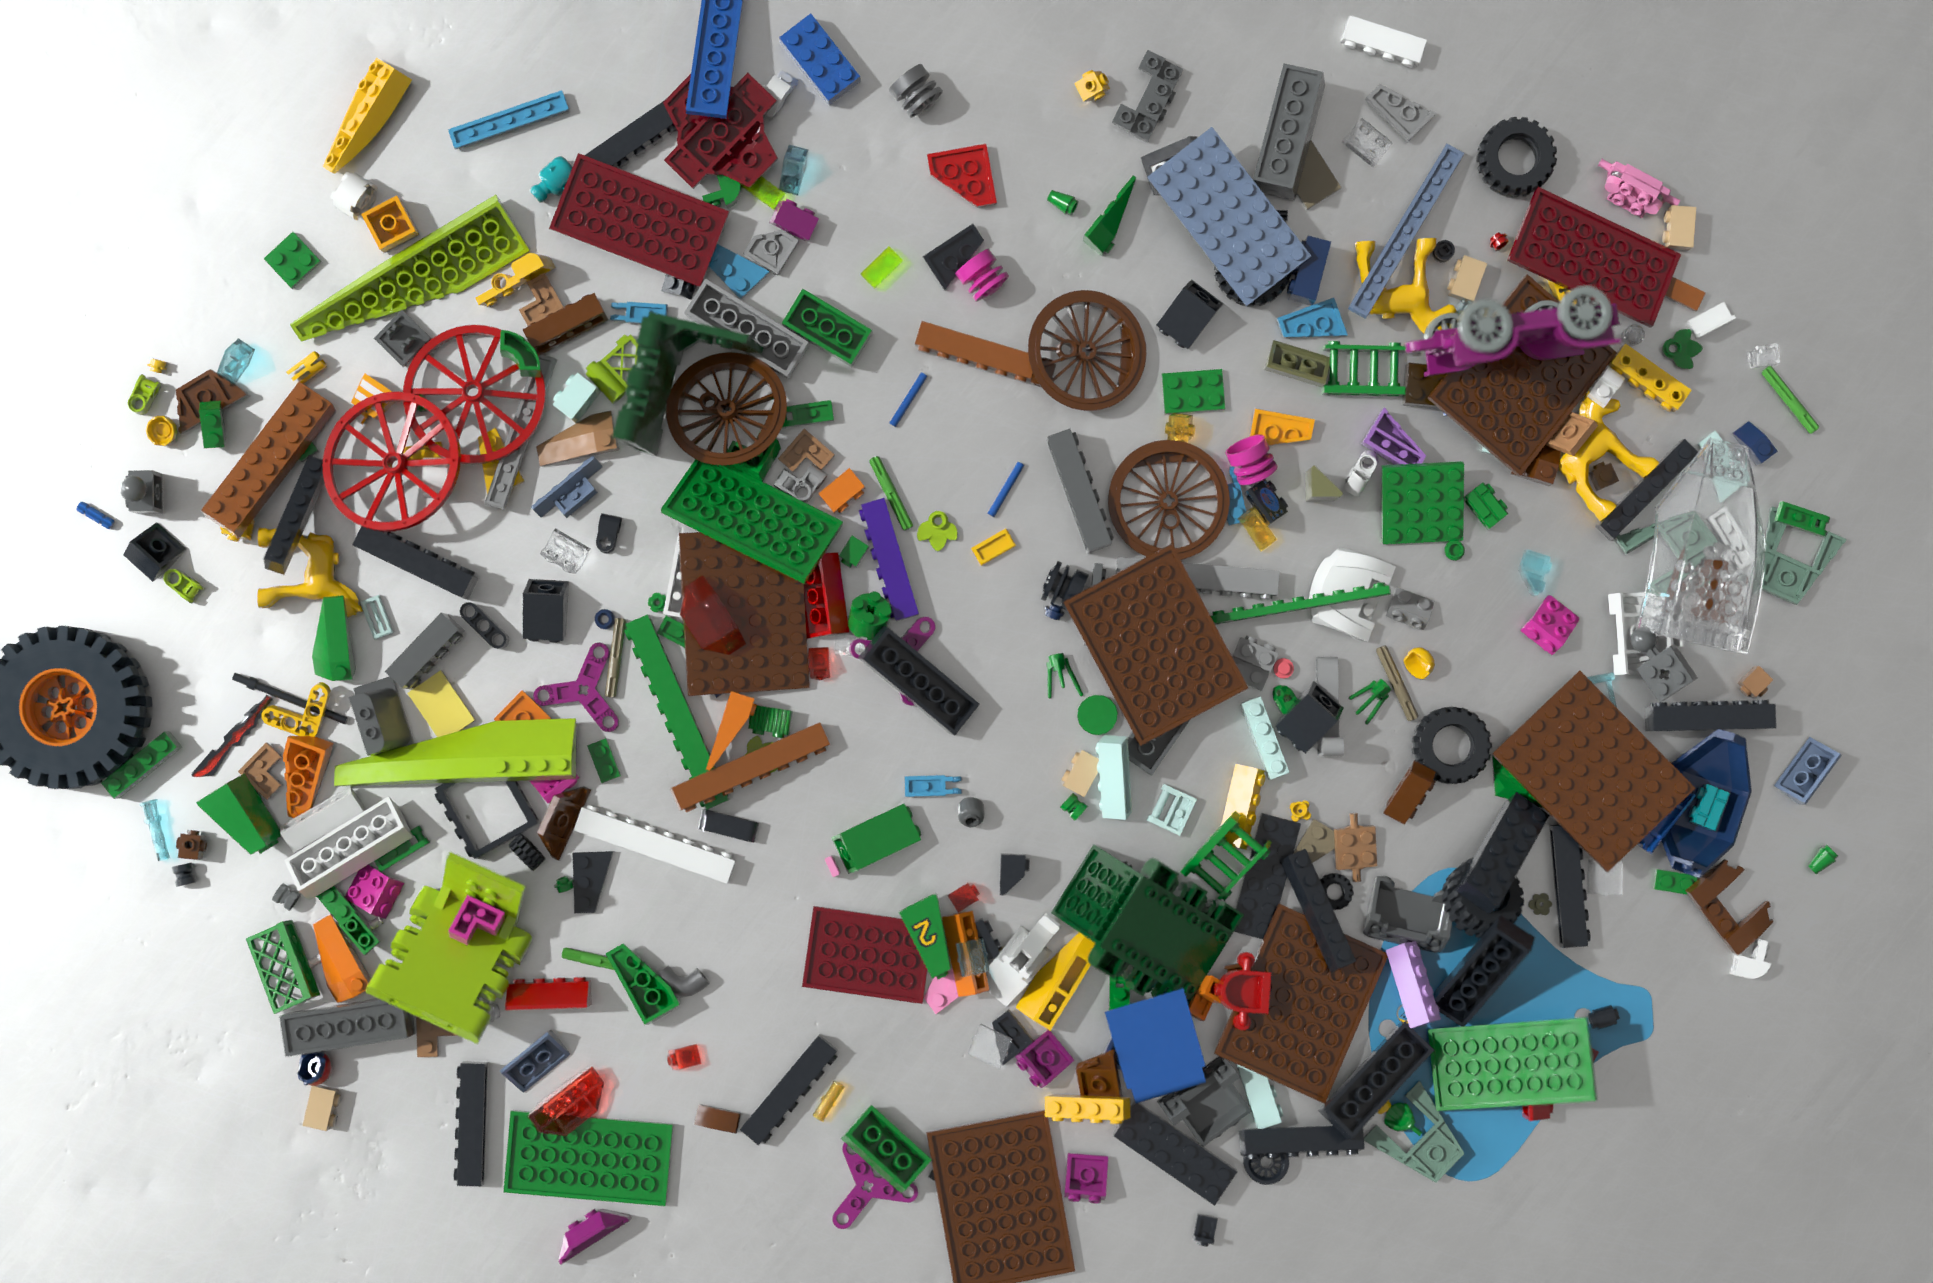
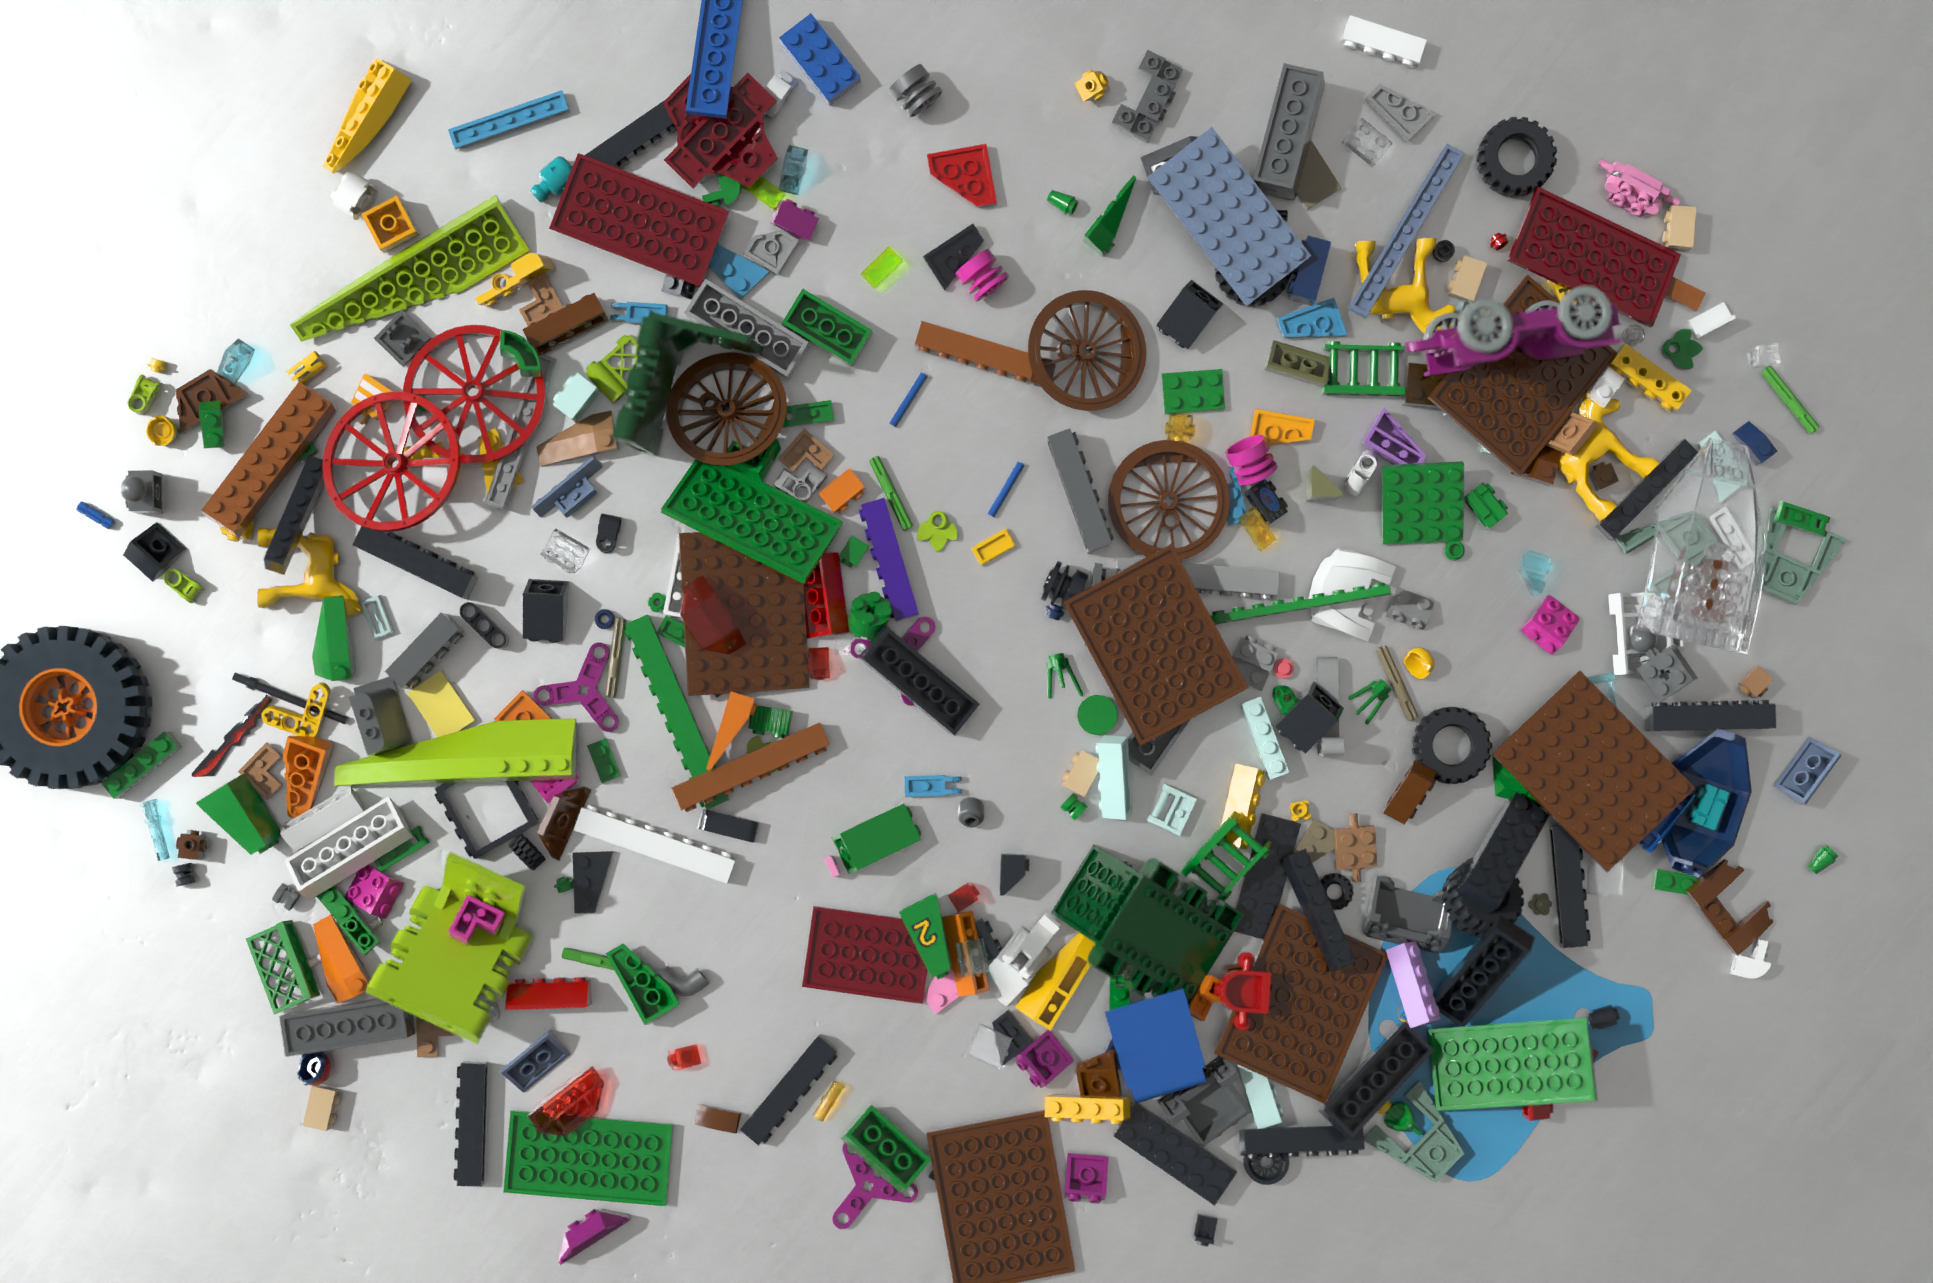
(292, 260): green plate -> none

